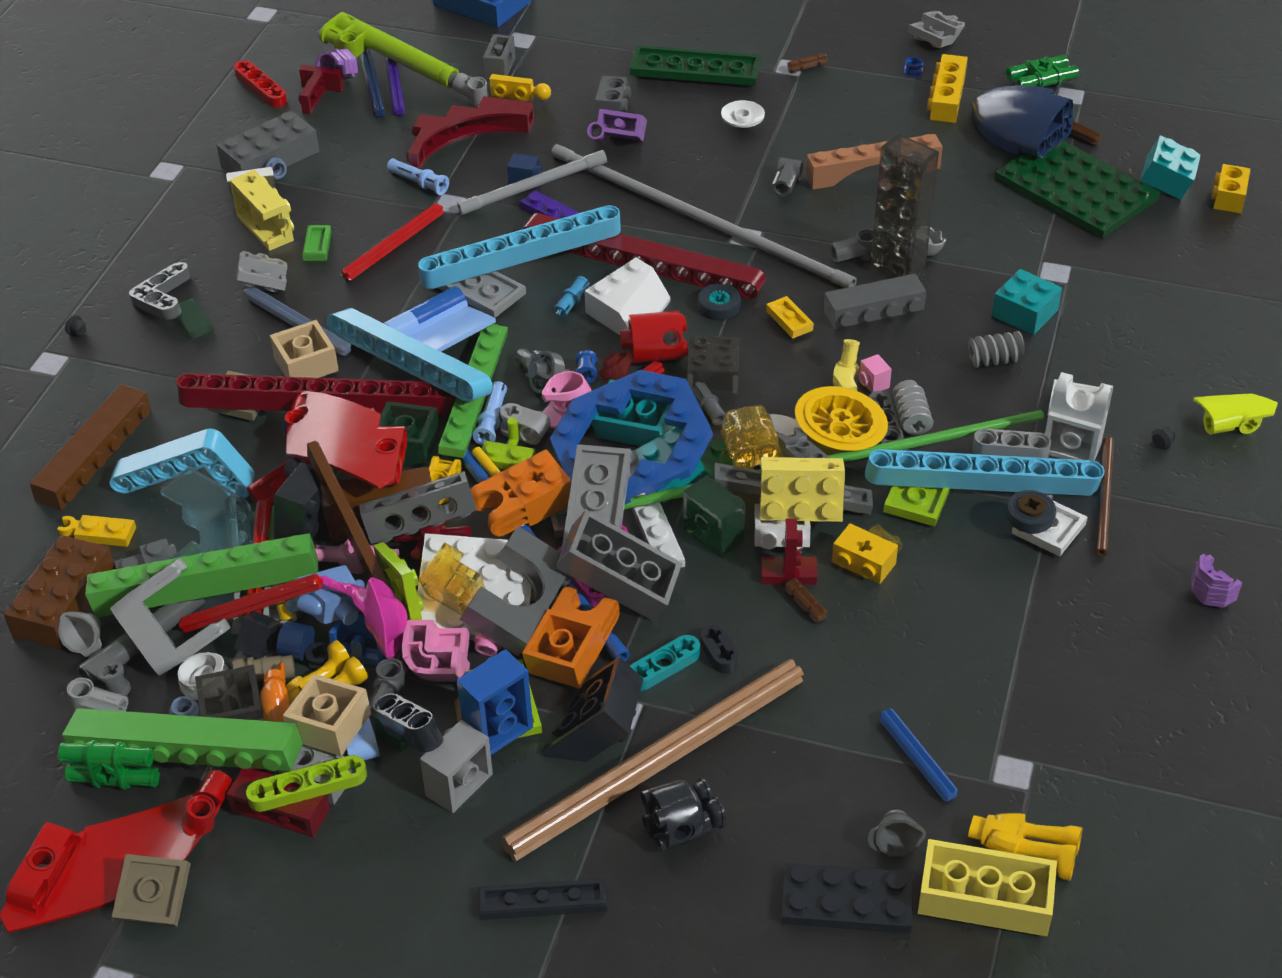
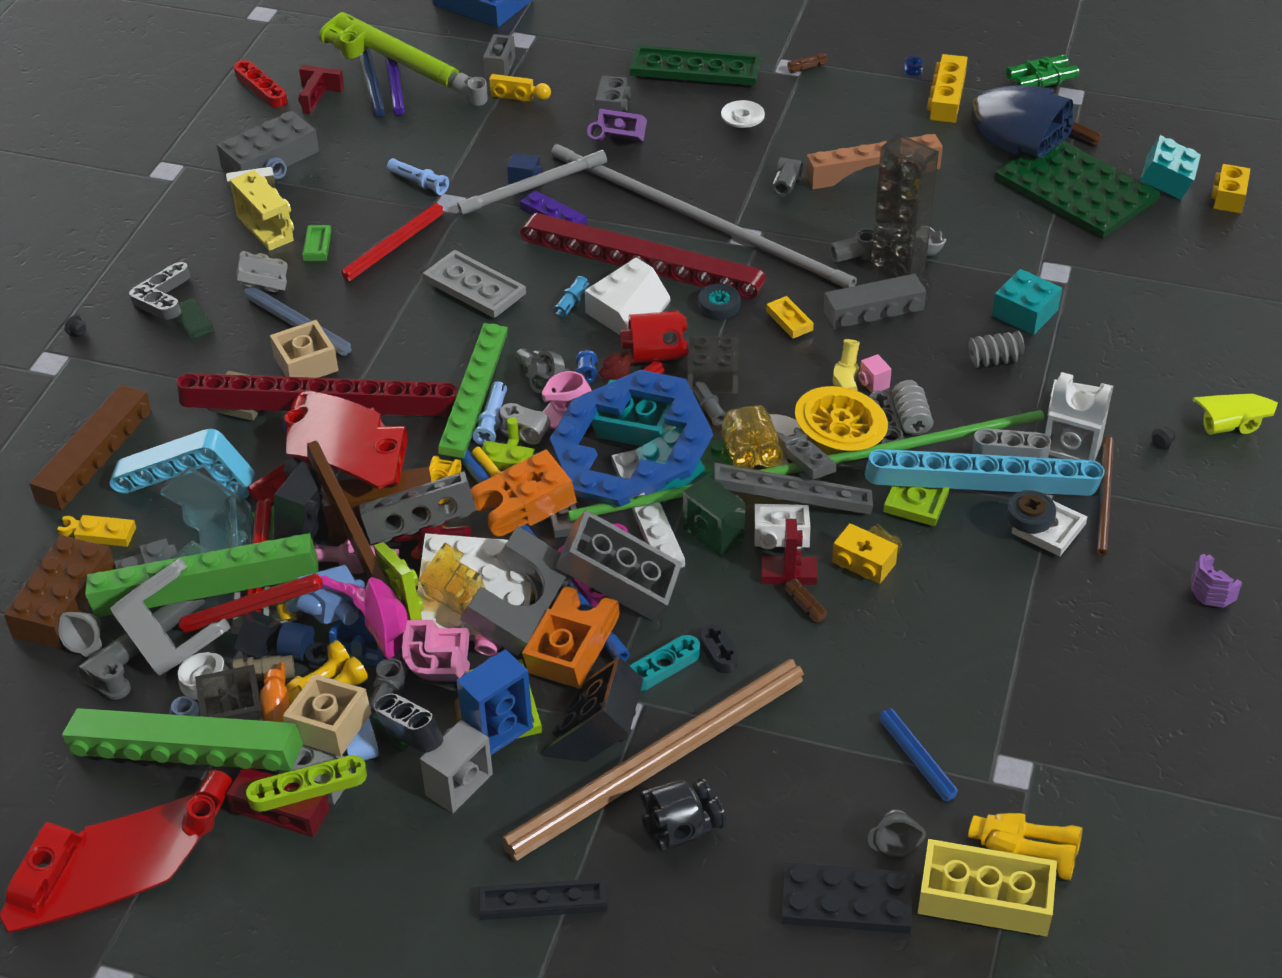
(85, 696): light grey piece -> none
(109, 764): green pin -> none
(151, 890): dark tan plate -> none
(339, 59): medium lavender hair -> none
(410, 355): medium azure beam -> none
(421, 428): clear green brick -> none
(441, 320): light blue door -> none
(460, 122): dark red arch -> none
(519, 247): medium azure beam -> none
(598, 484): light grey plate -> none
(802, 489): light yellow piece -> none
(937, 29): light grey plate -> none

